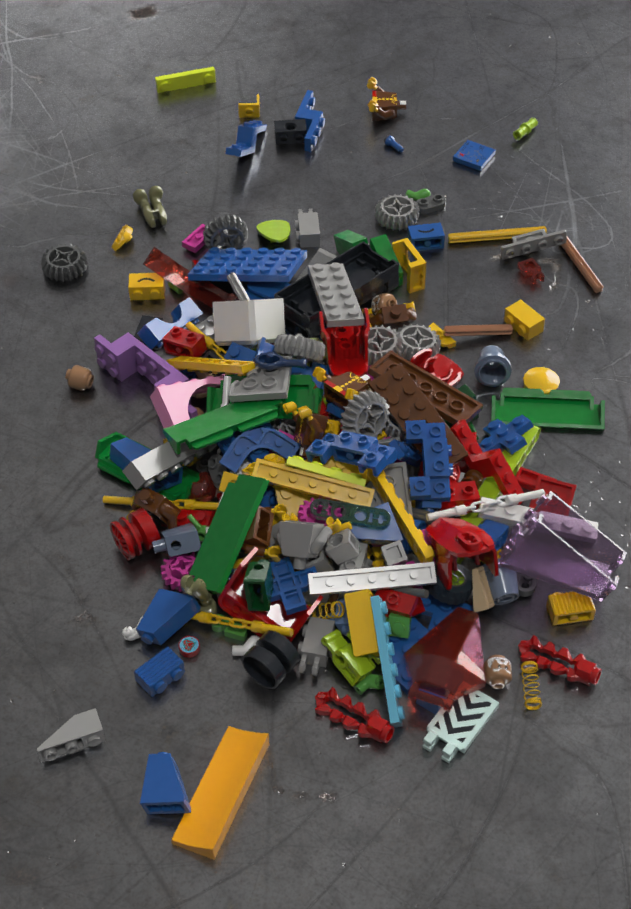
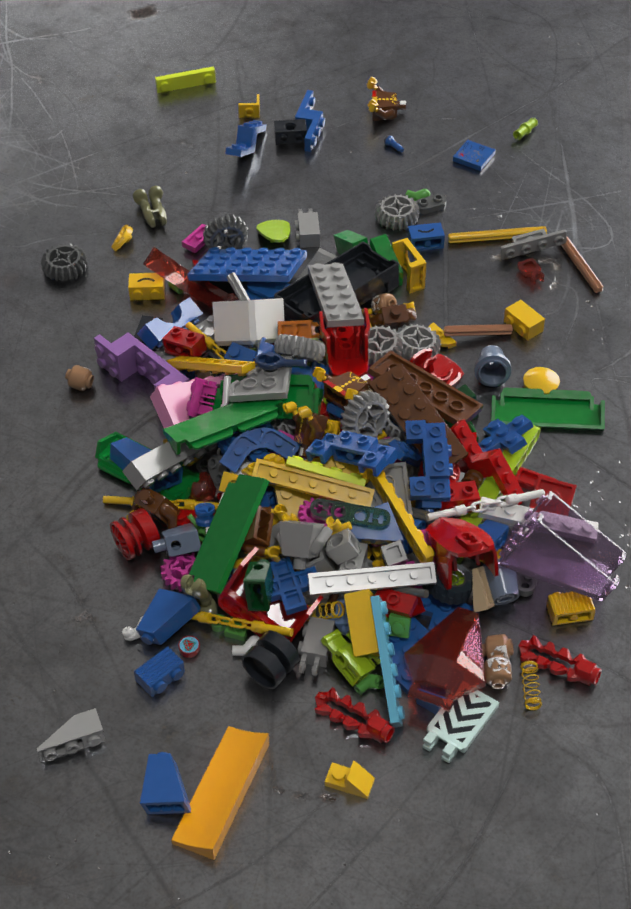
(199, 390): none -> dark pink hinge
(204, 514): none -> blue wheel
(300, 328): none -> orange hinge
(350, 780): none -> yellow slope
(498, 645): none -> medium nougat head

